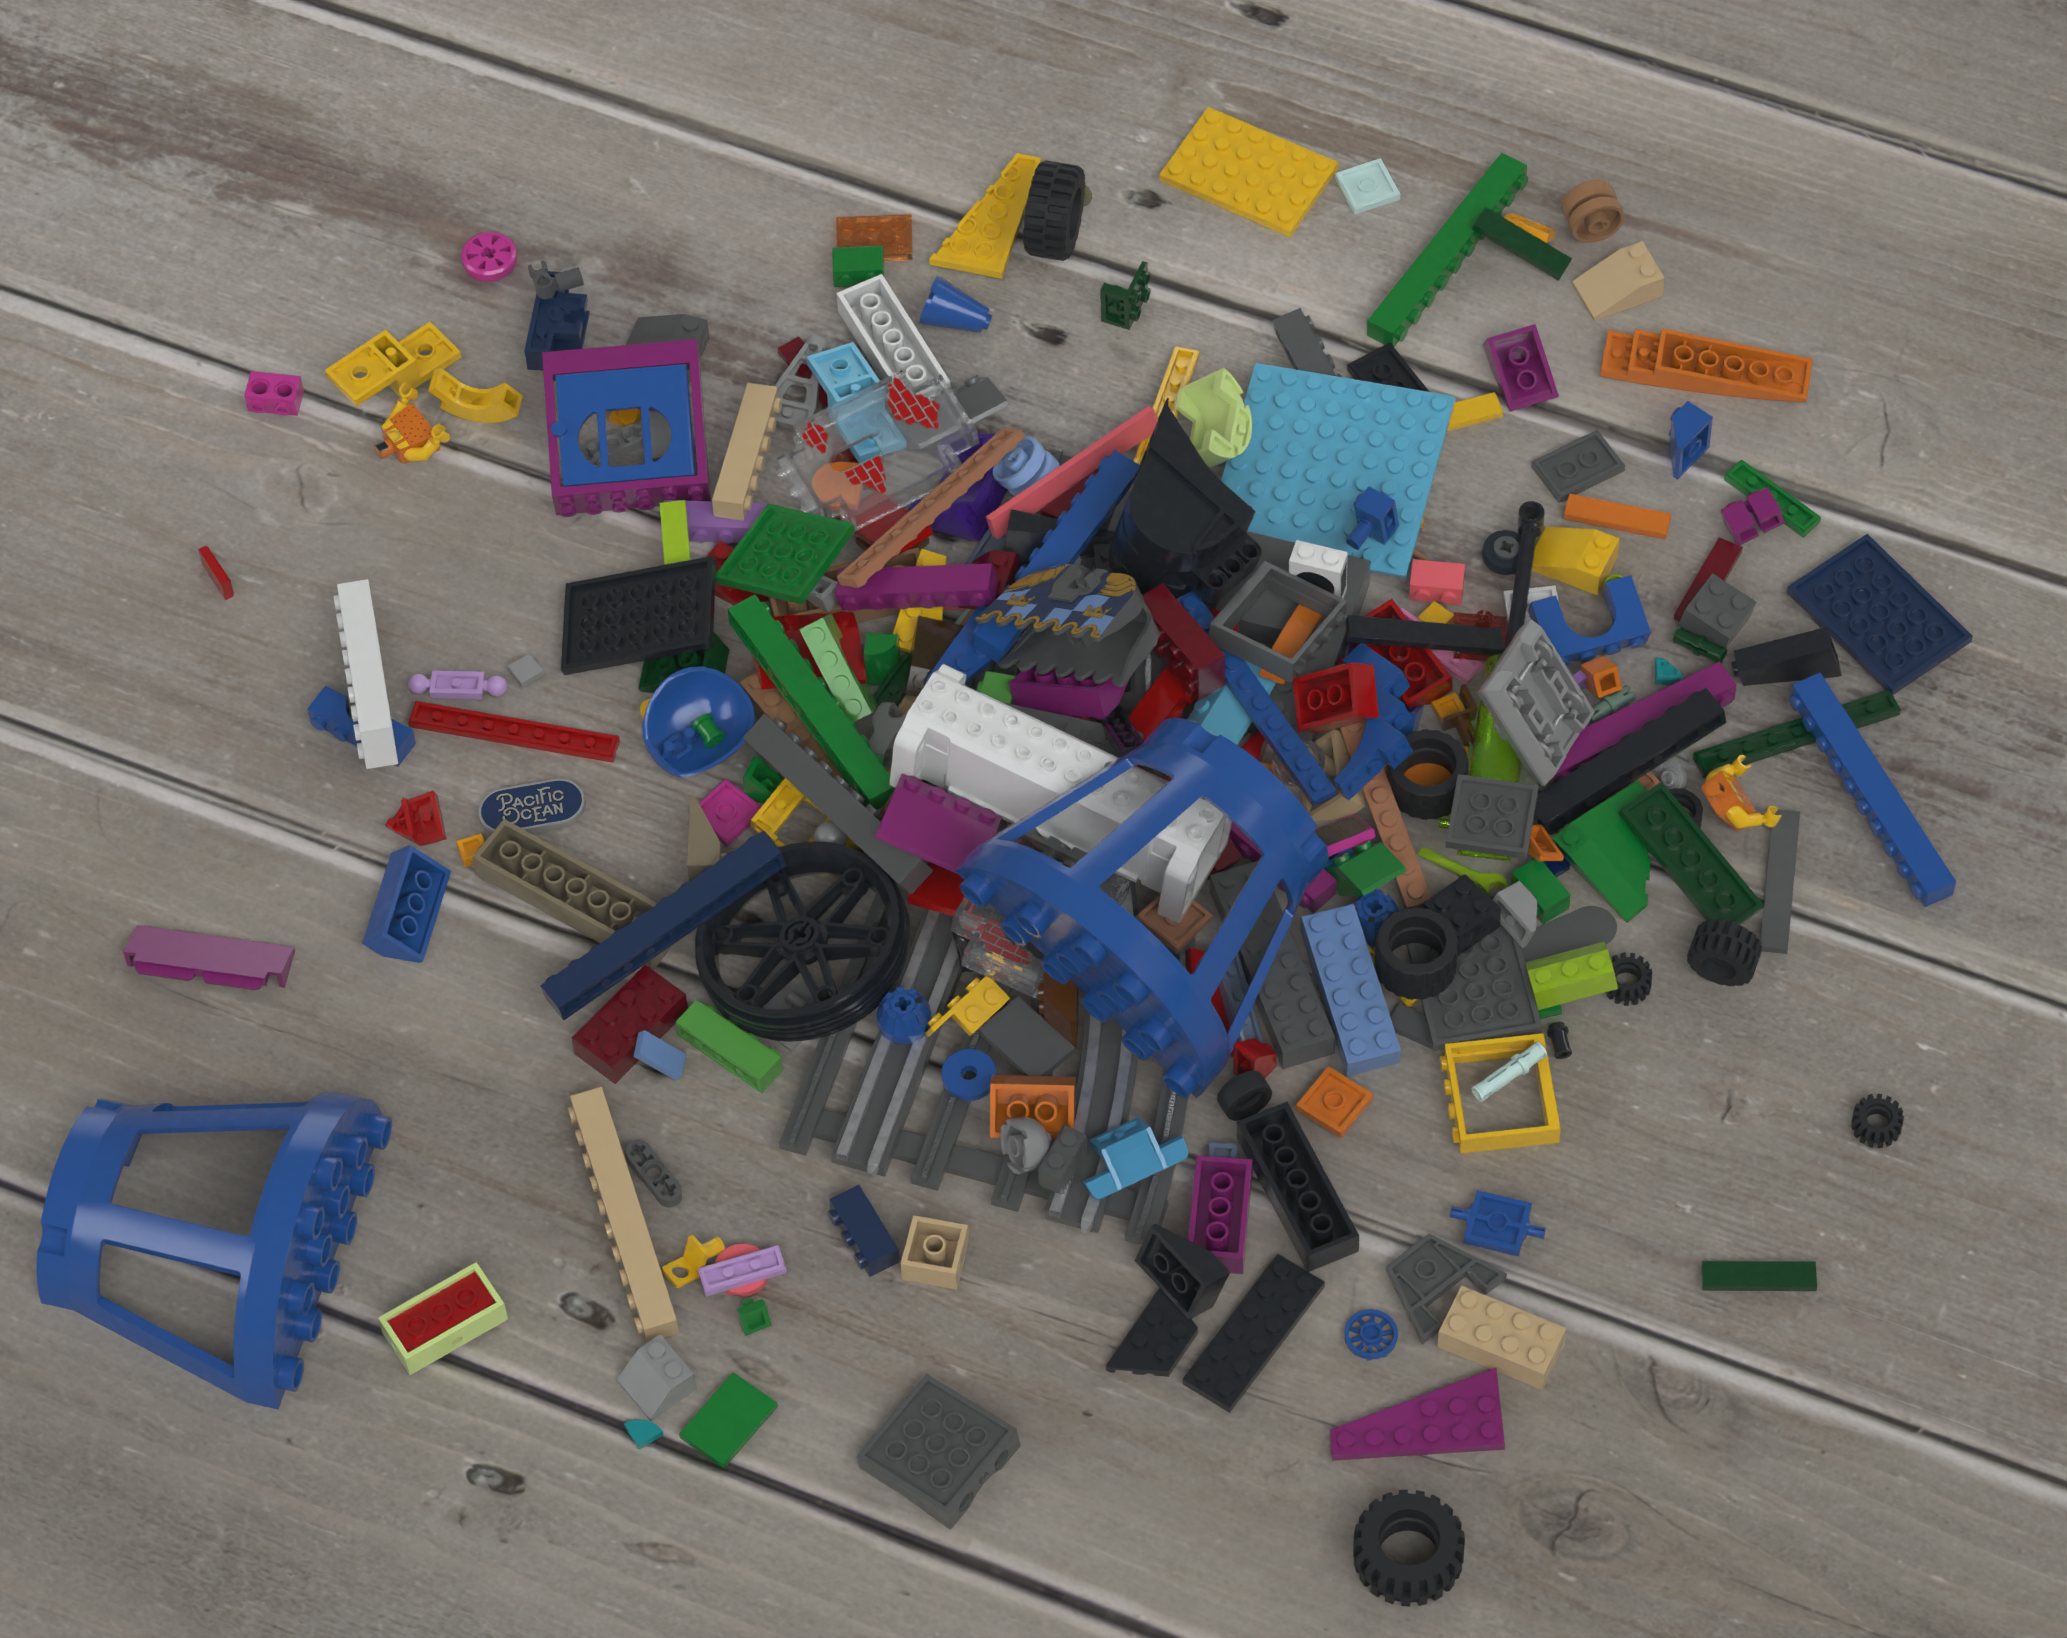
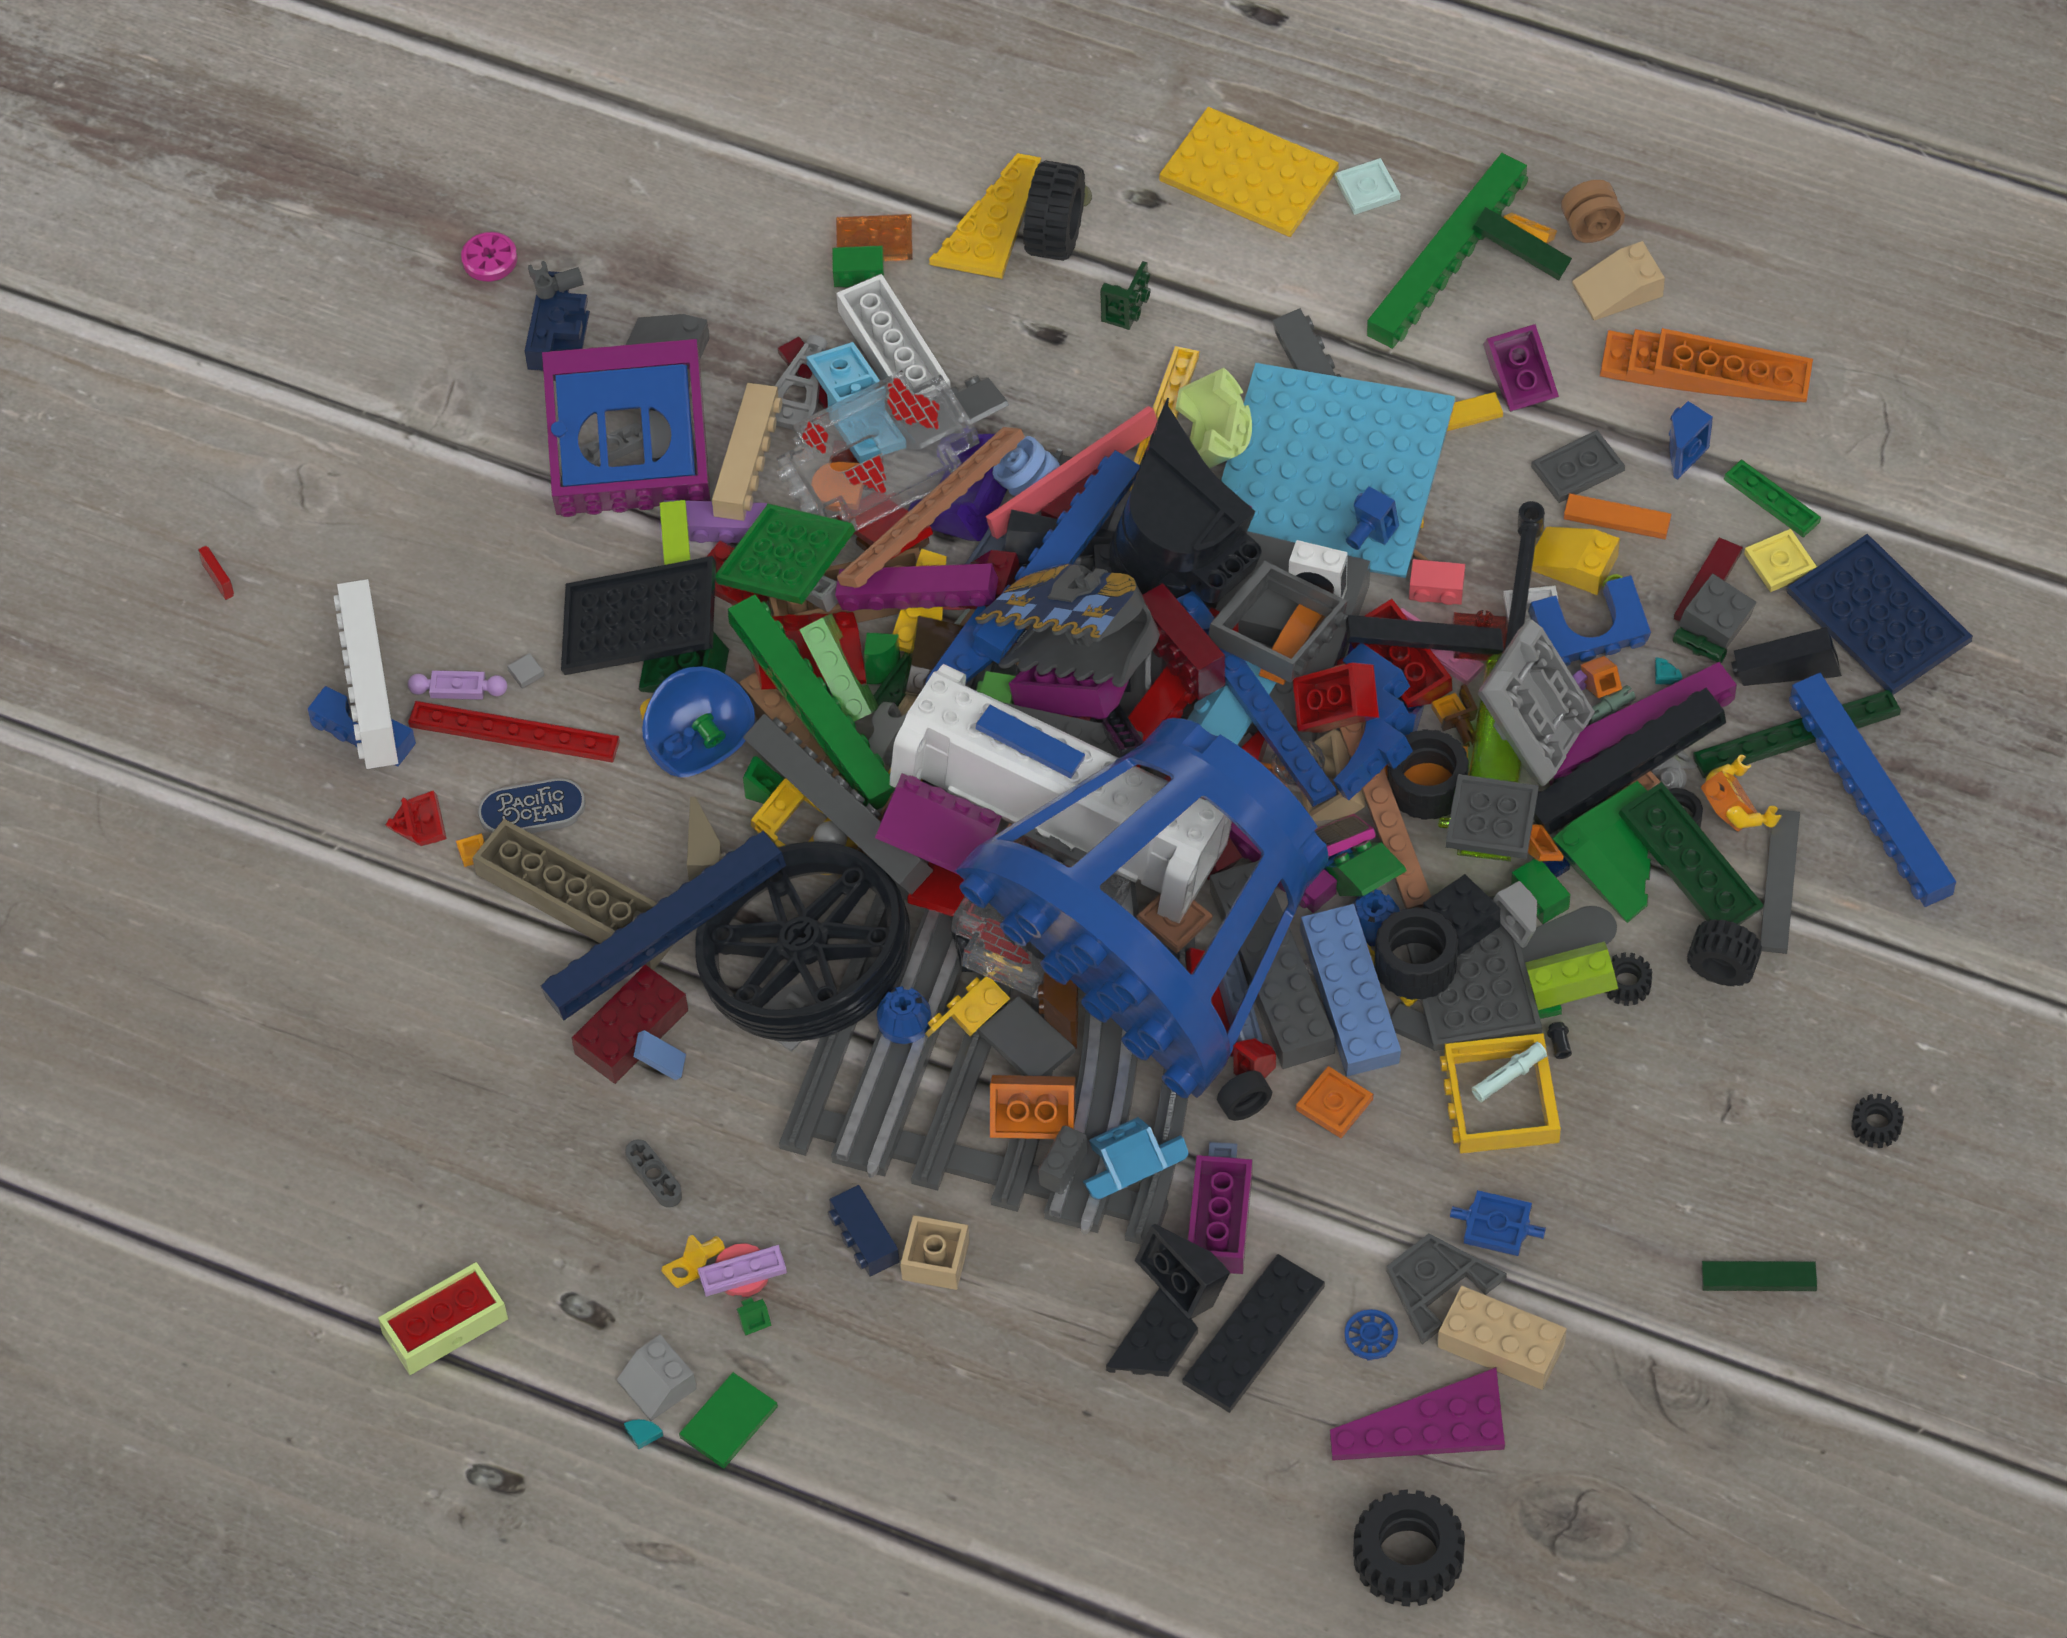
(213, 958): magenta slope -> none
(274, 393): dark pink brick -> none
(280, 1262): blue piece -> none
(392, 363): yellow bracket -> none
(406, 905): blue slope -> none
(408, 432): torso -> none
(475, 404): yellow arch -> none
(623, 1214): tan brick -> none
(625, 417): light orange tile -> none
(729, 811): dark pink tile -> none
(729, 1046): bright green brick -> none
(939, 1450): dark grey piece -> none
(954, 309): blue cone -> none
(965, 1061): blue tile -> none
(1025, 1143): light grey cylinder -> none
(1030, 741): none -> blue tile
(1297, 1186): black brick -> none
(1386, 368): black tile -> none
(1436, 614): yellow tile -> none
(1484, 881): lime piece -> none
(1494, 555): black wheel -> none
(1763, 508): magenta piece -> none
(1779, 560): none -> light yellow plate

